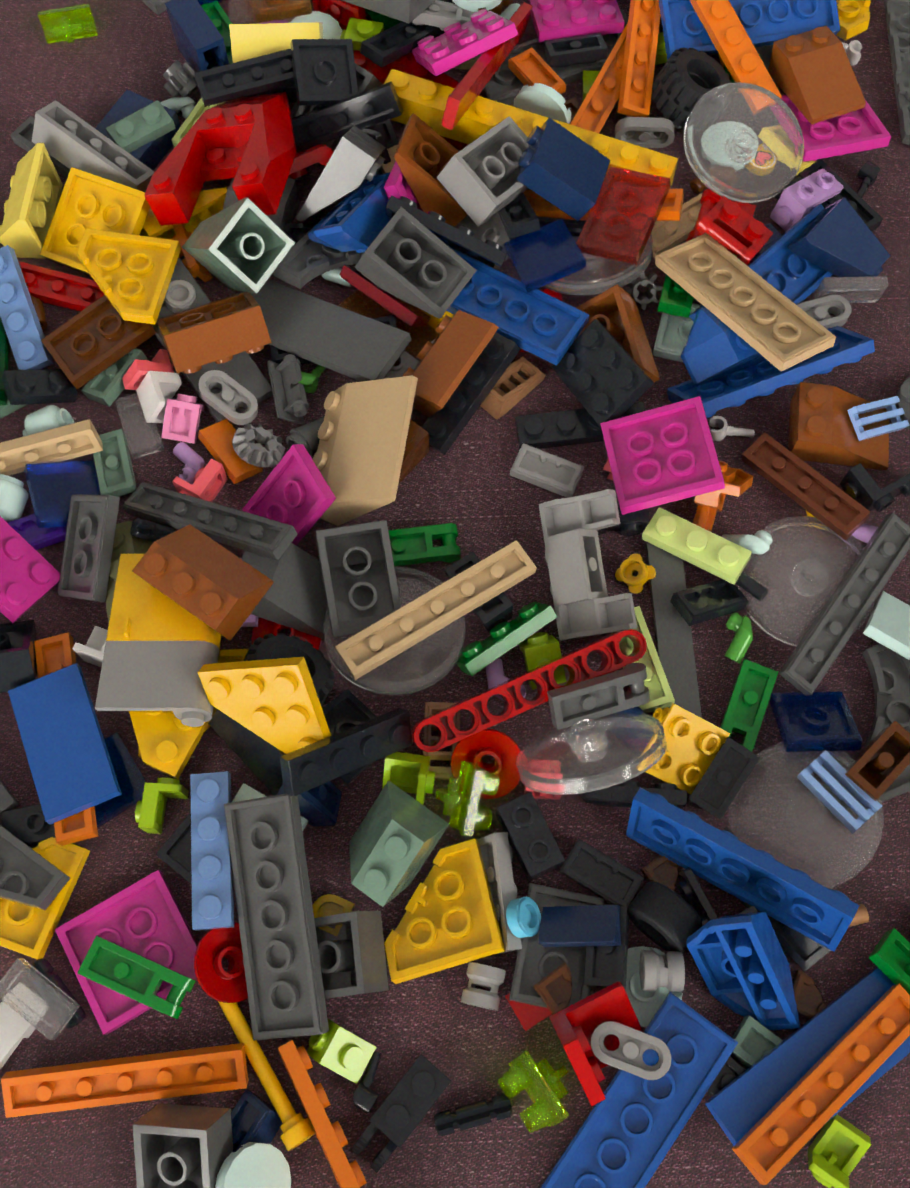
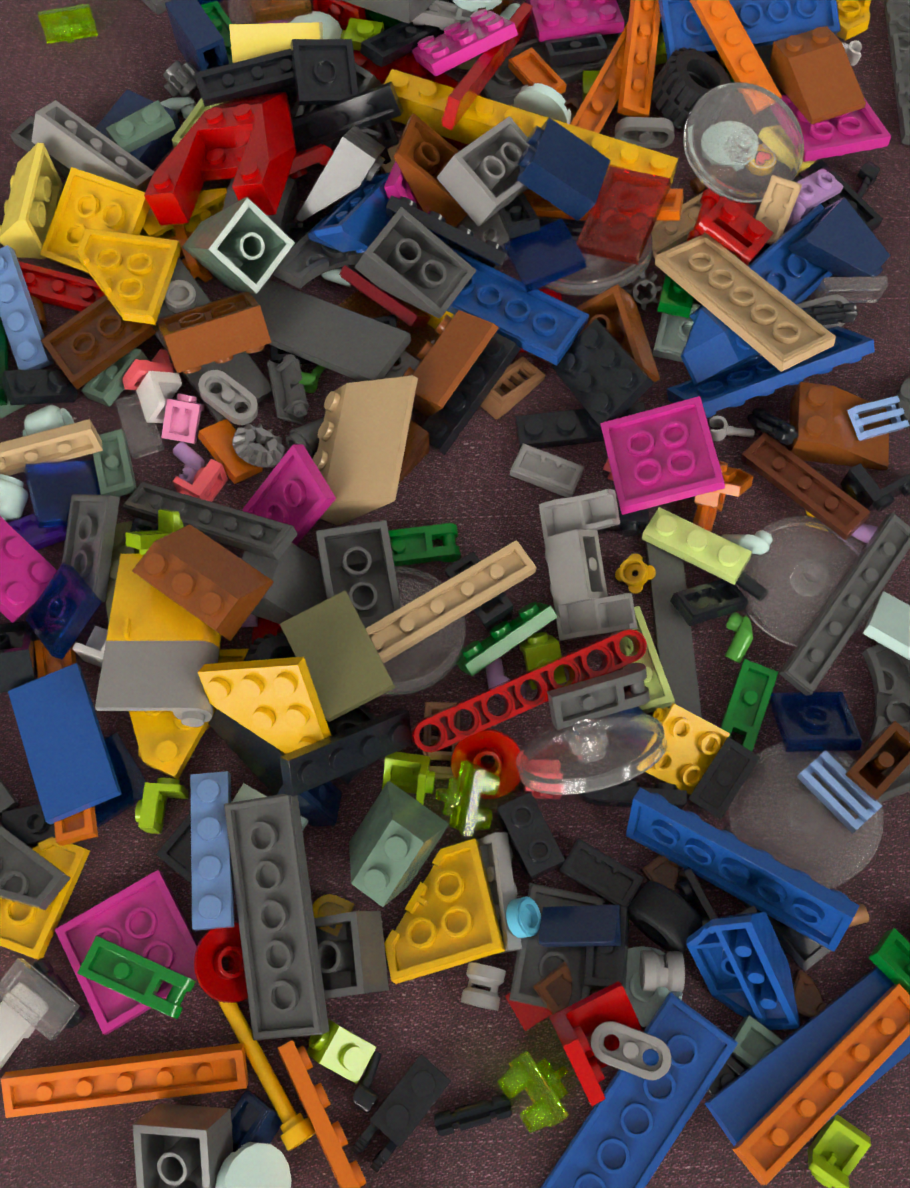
(62, 610): none -> clear blue tile
(168, 522): none -> lime bracket
(338, 655): none -> olive tile
(773, 426): none -> black axle
(778, 205): none -> tan plate
(832, 313): none -> black axle

